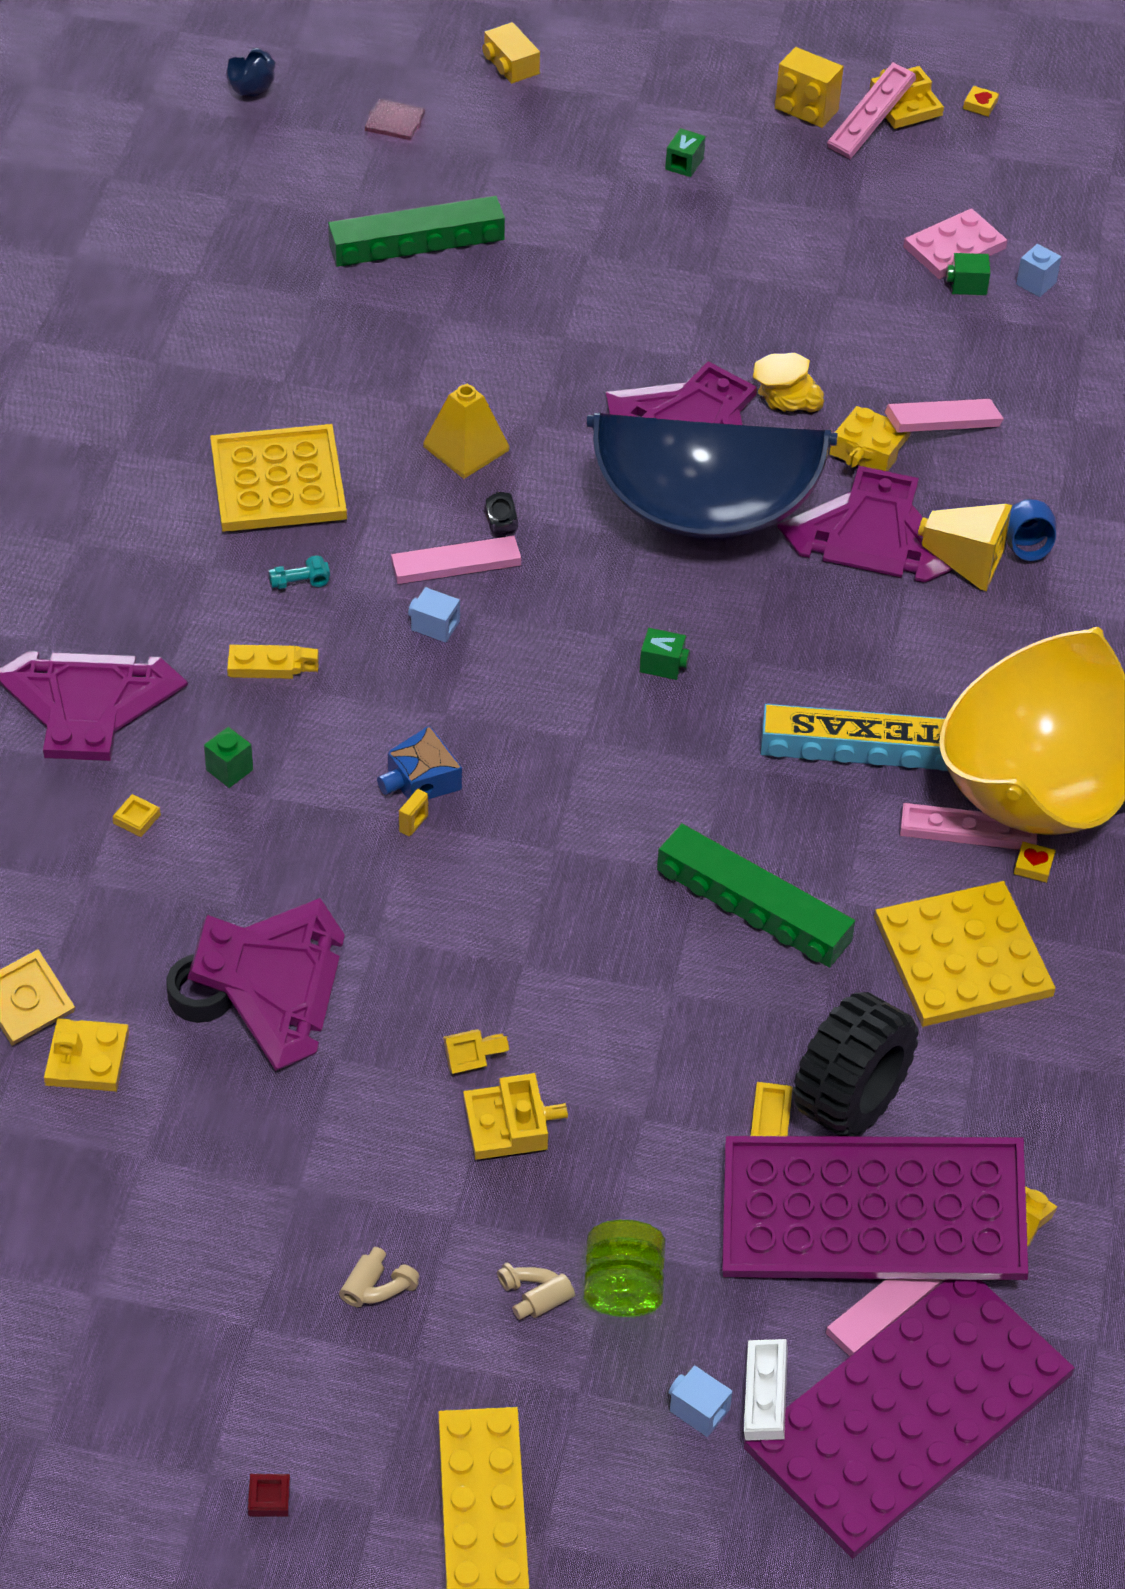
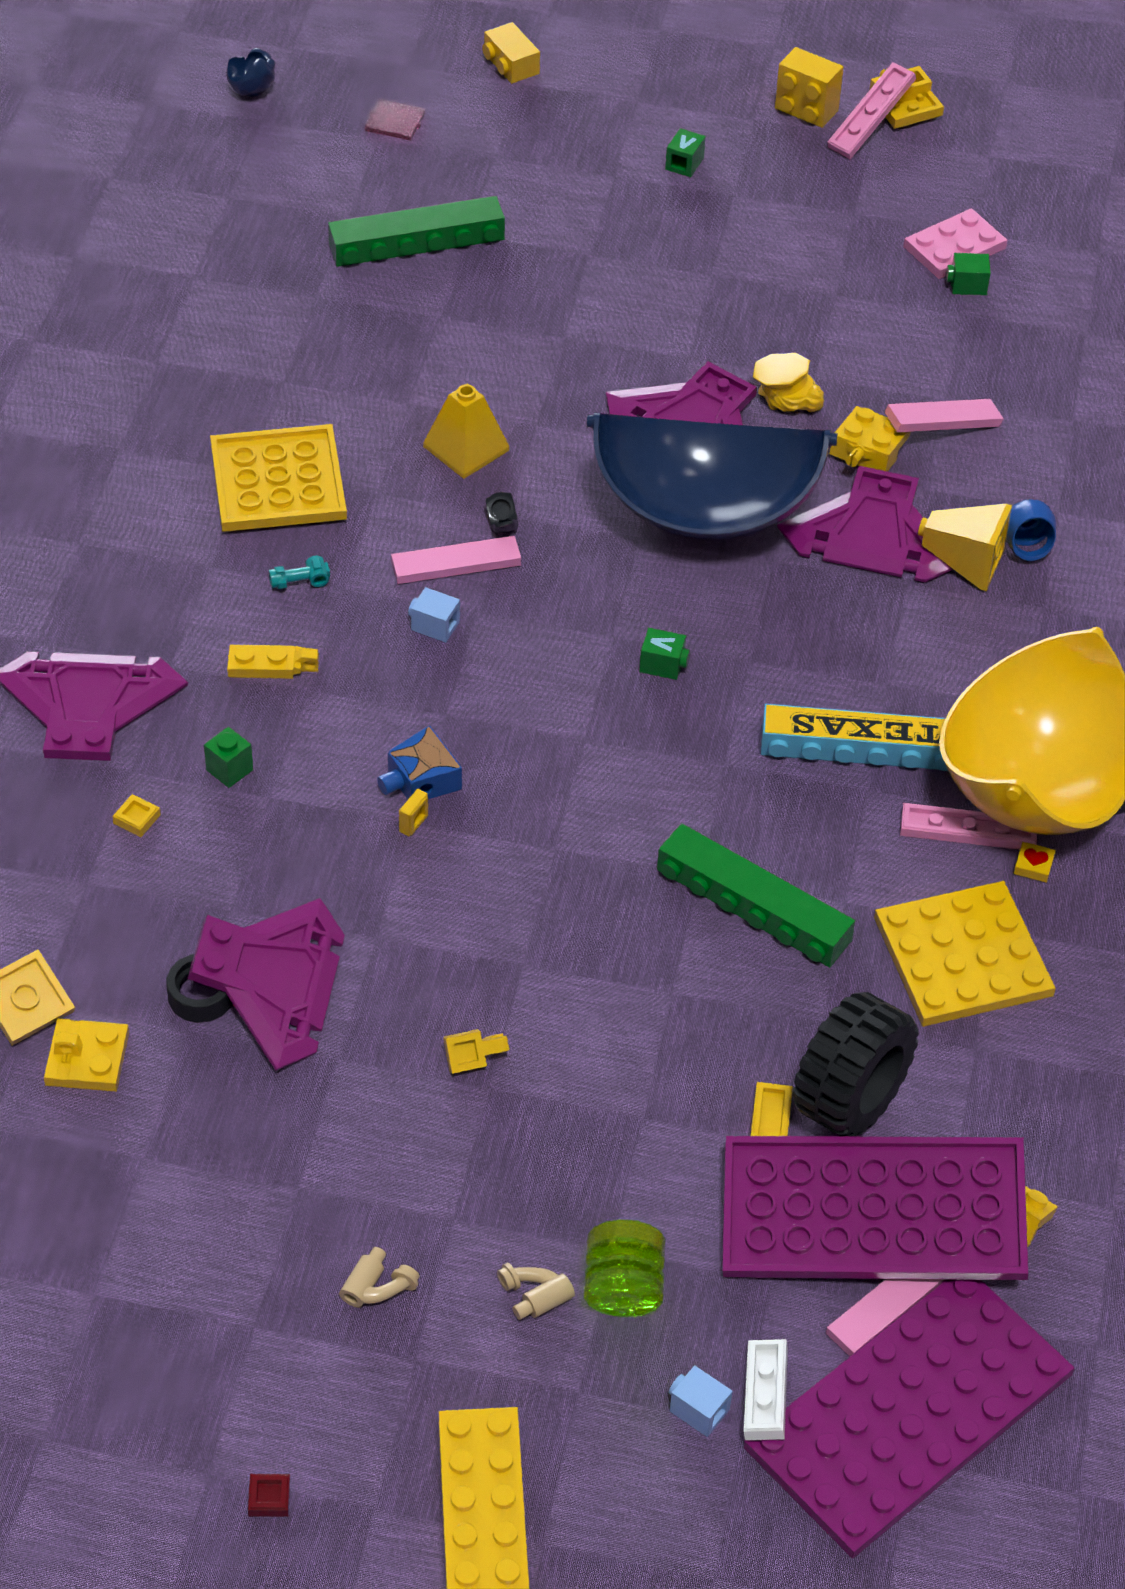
(509, 1117): yellow plate -> none
(981, 101): yellow tile -> none
(1038, 270): light blue brick -> none

